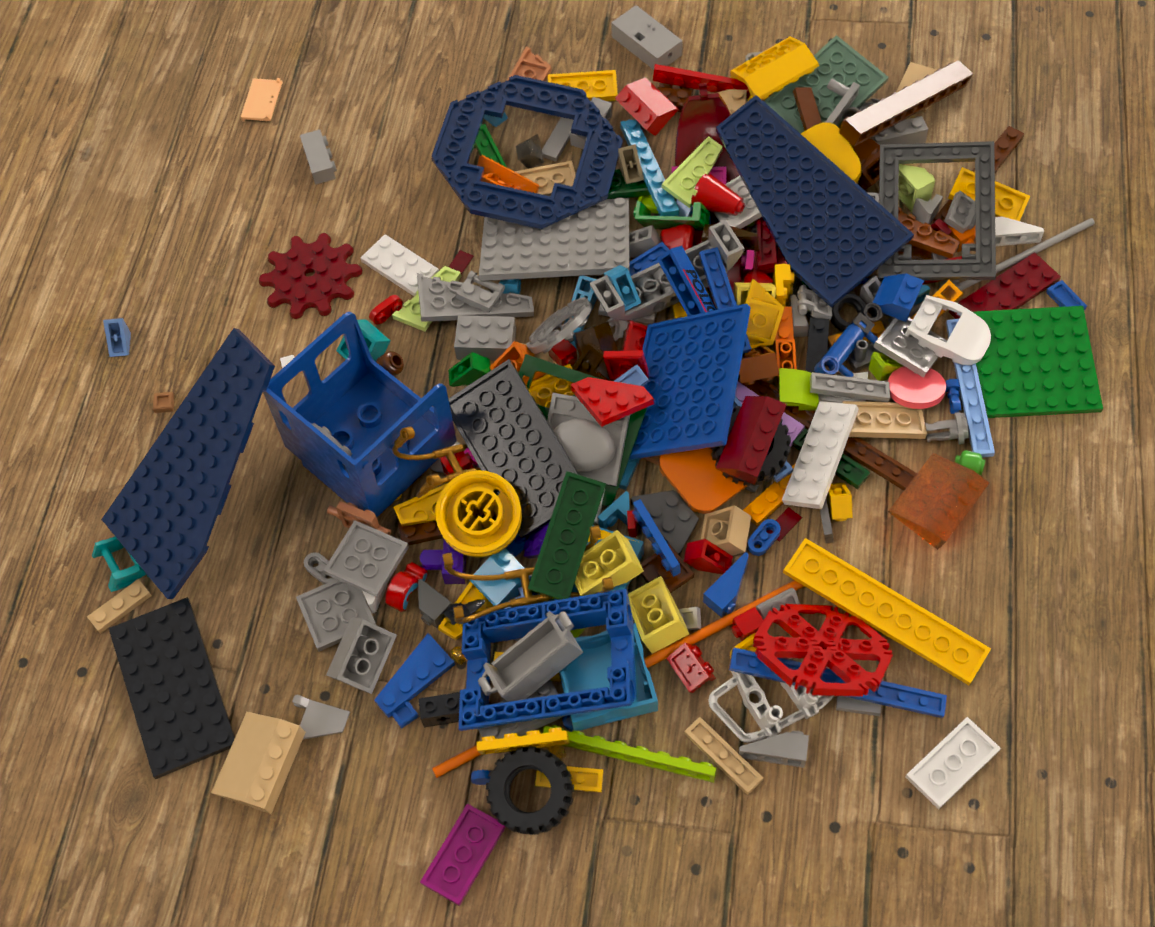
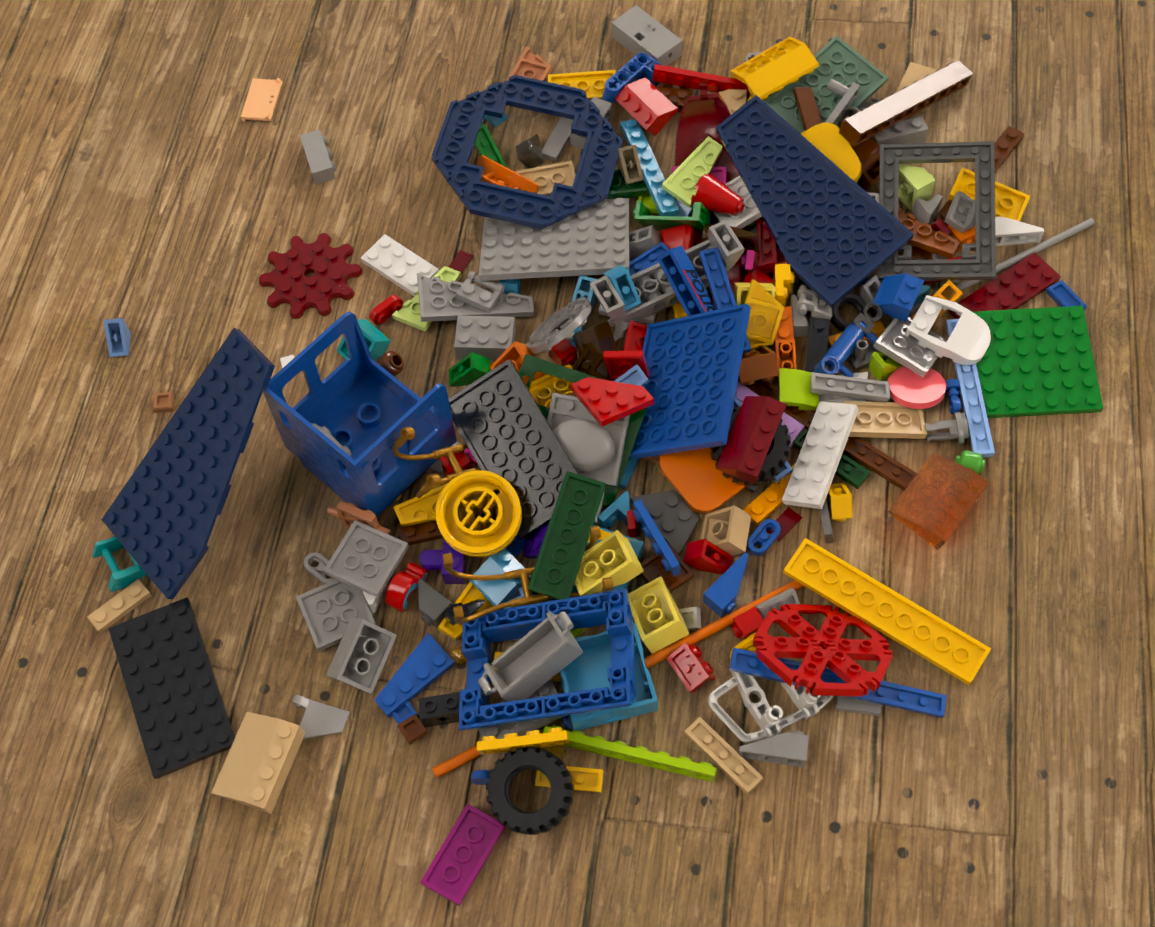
(412, 729): none -> reddish brown plate
(637, 68): none -> blue beam
(953, 763): white plate -> none

